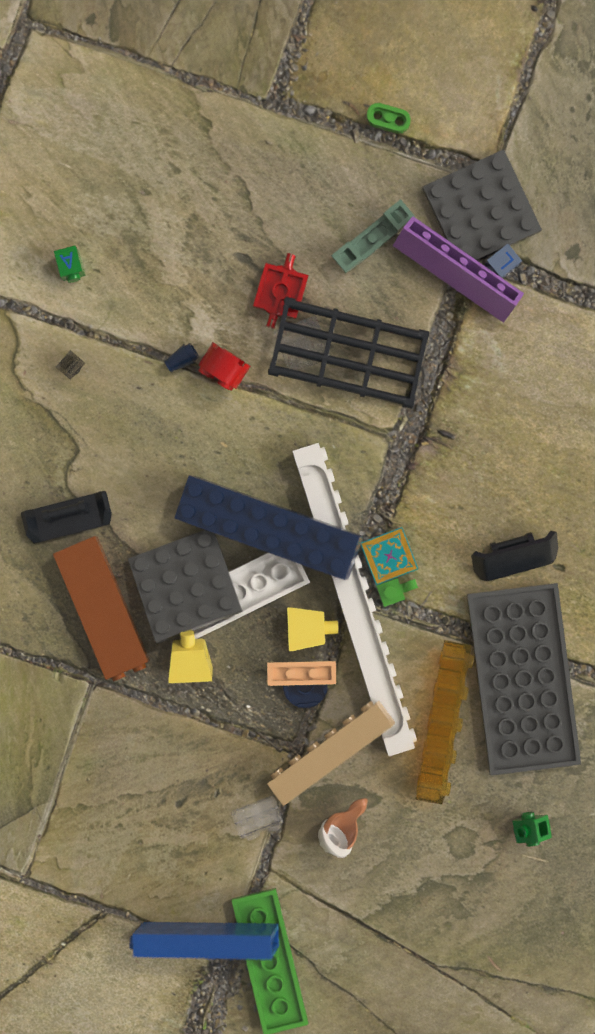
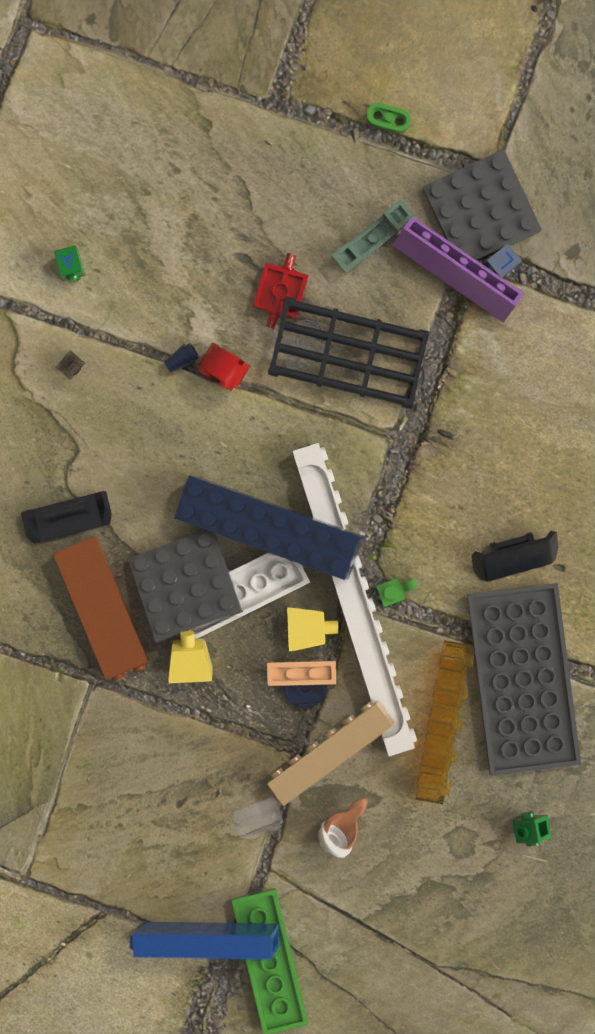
(389, 556): tile -> none

